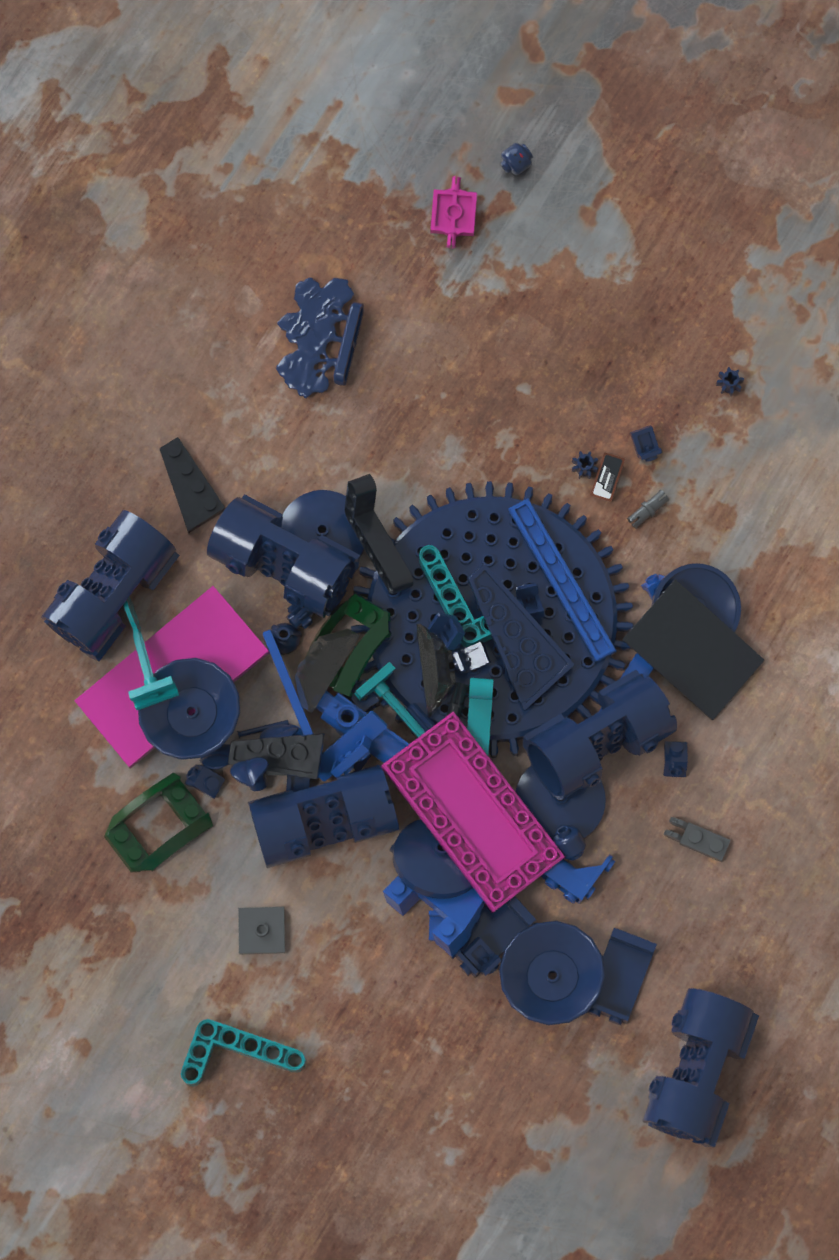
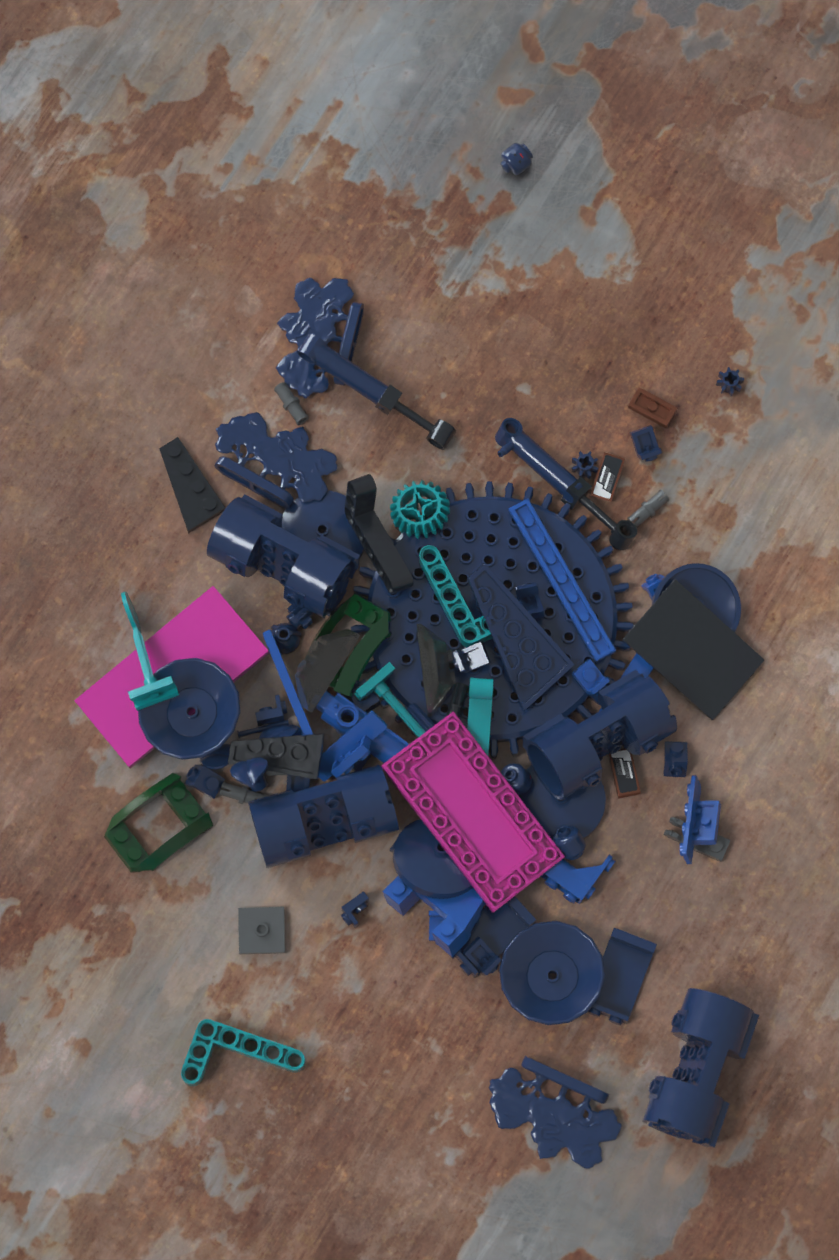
(88, 612): dark blue cylinder -> none
(239, 793): none -> dark grey pin
(268, 715): none -> dark blue bracket
(281, 456): none -> dark blue plant
(291, 403): none -> dark grey pin
(356, 905): none -> dark blue bracket
(385, 397): none -> dark blue piece
(438, 506): none -> teal gear
(448, 628): dark blue bracket -> none
(453, 212): dark pink plate -> none
(517, 777): none -> dark blue head
(554, 1120): none -> dark blue plant
(574, 491): none -> dark blue piece
(590, 678): none -> blue bracket
(624, 773): none -> slope
(652, 407): none -> copper plate
(701, 821): none -> blue bracket

